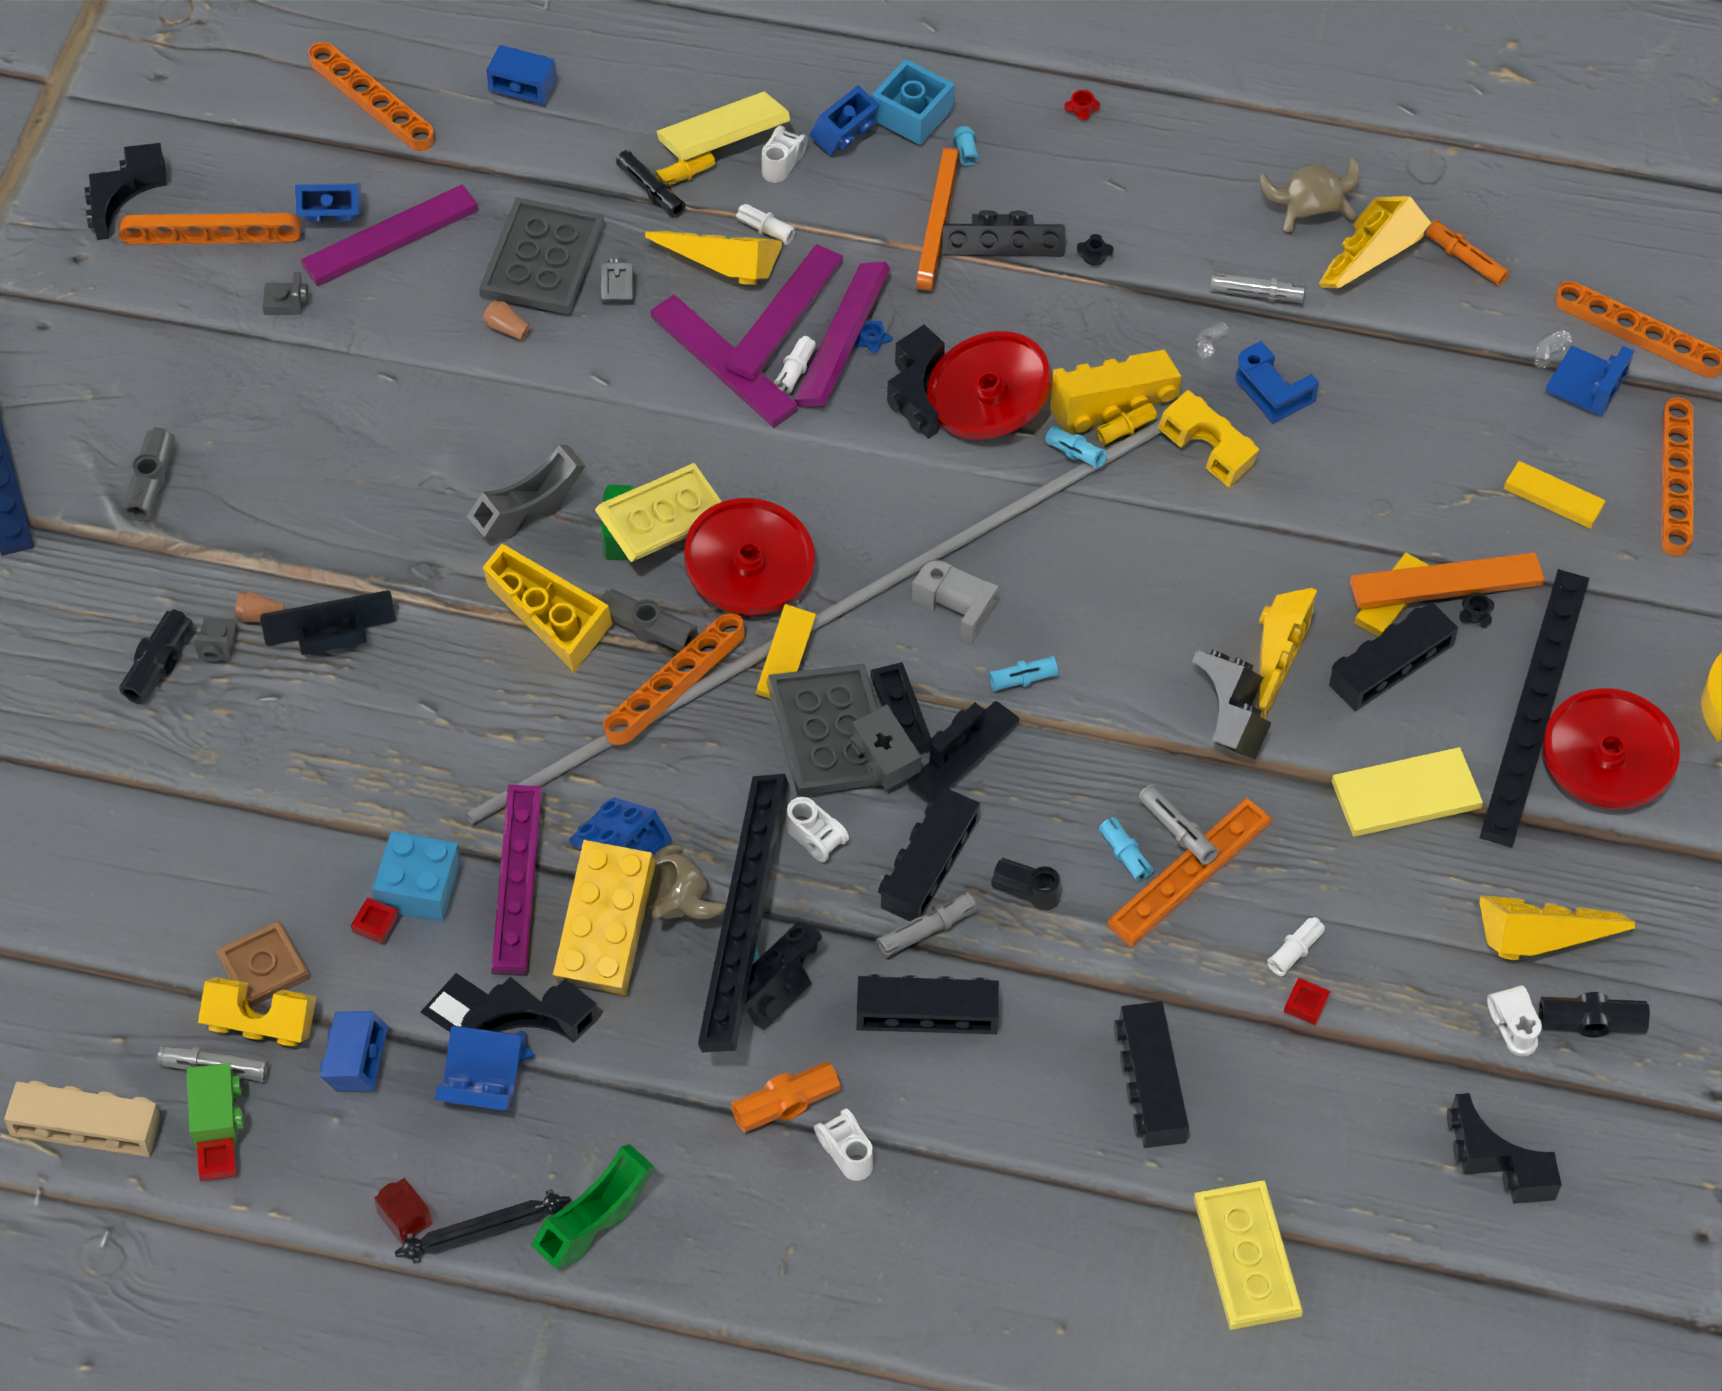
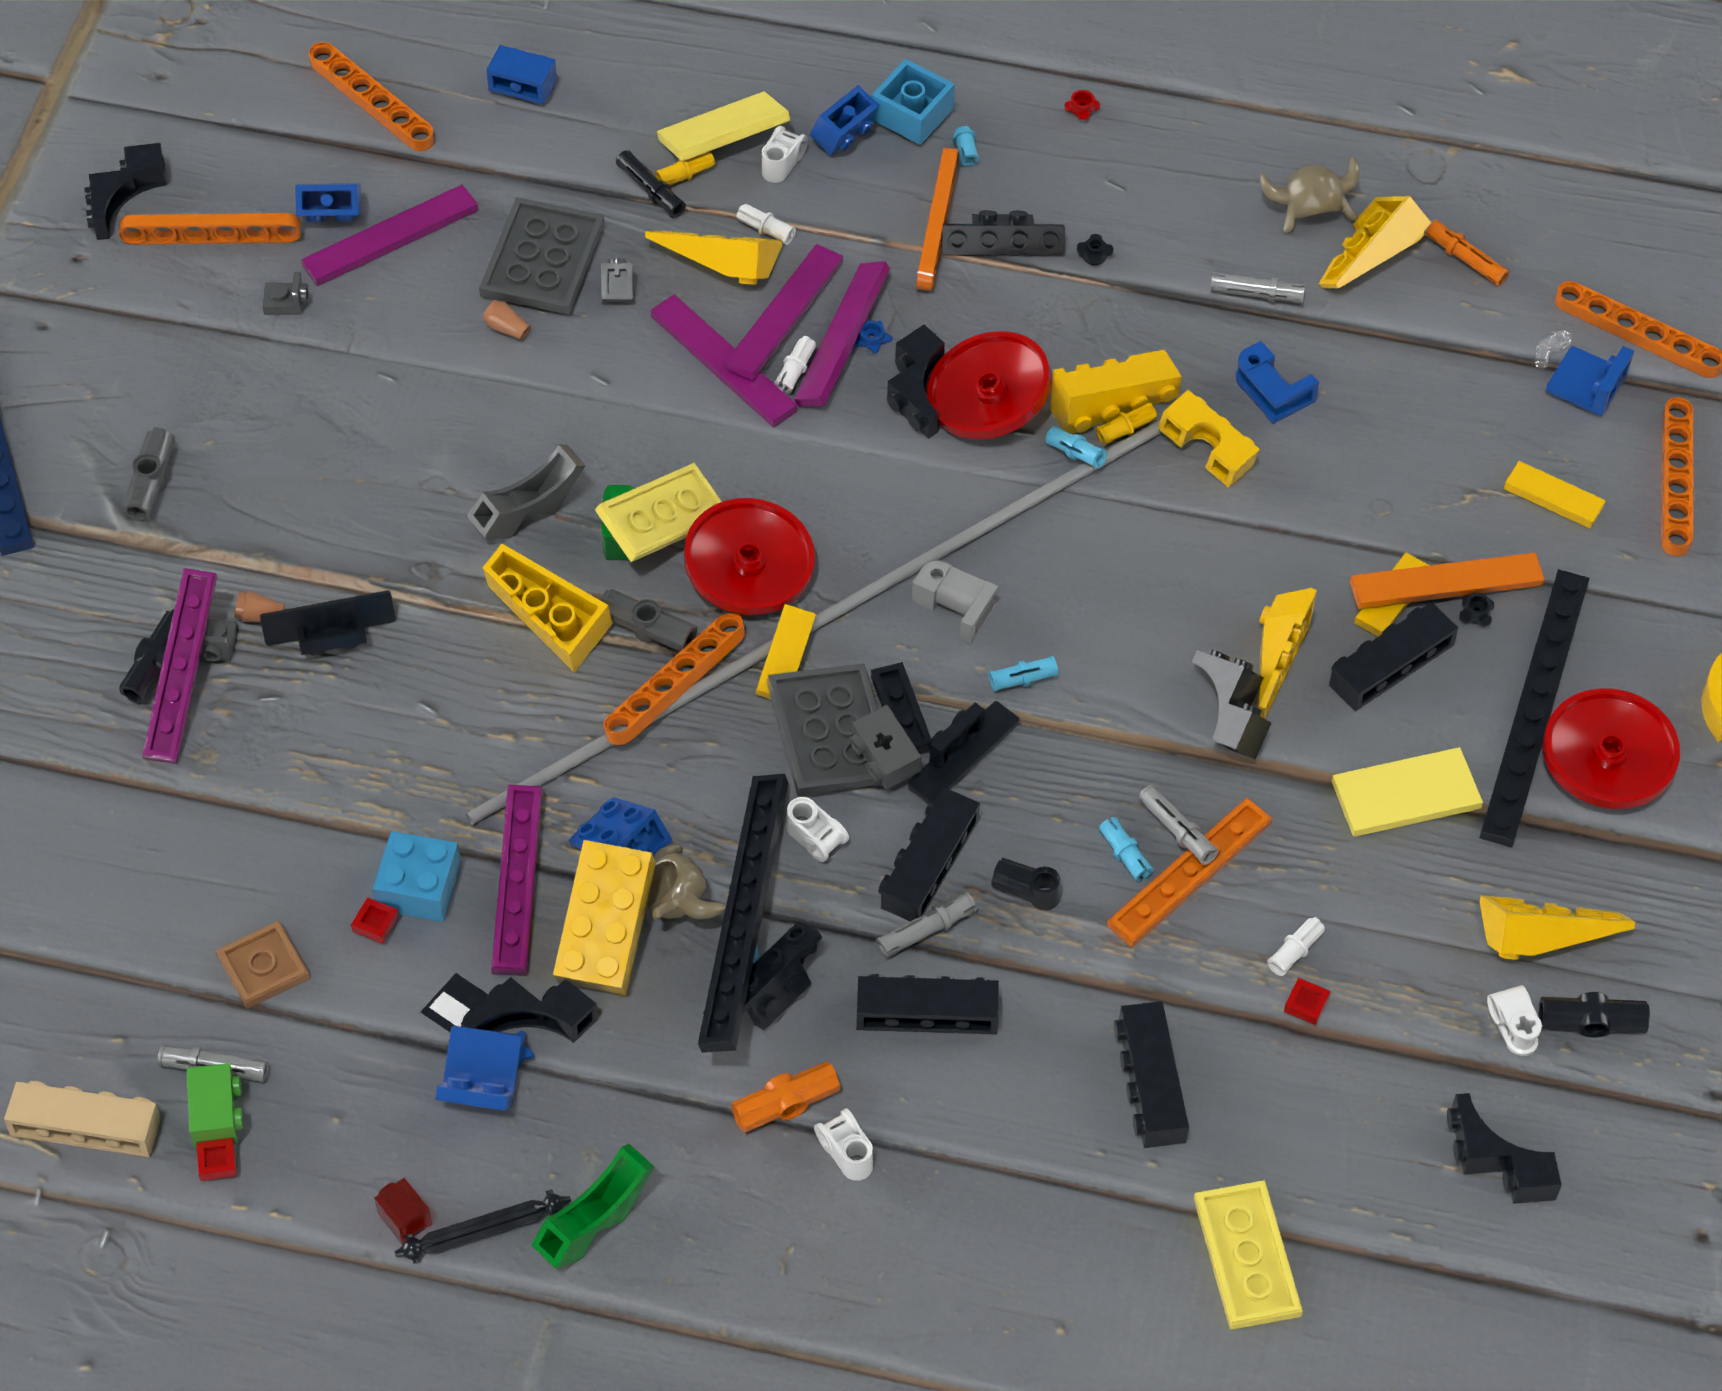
(179, 666): none -> magenta tile
(226, 1008): yellow arch -> none
(354, 1051): blue brick -> none
(1207, 336): clear arm -> none

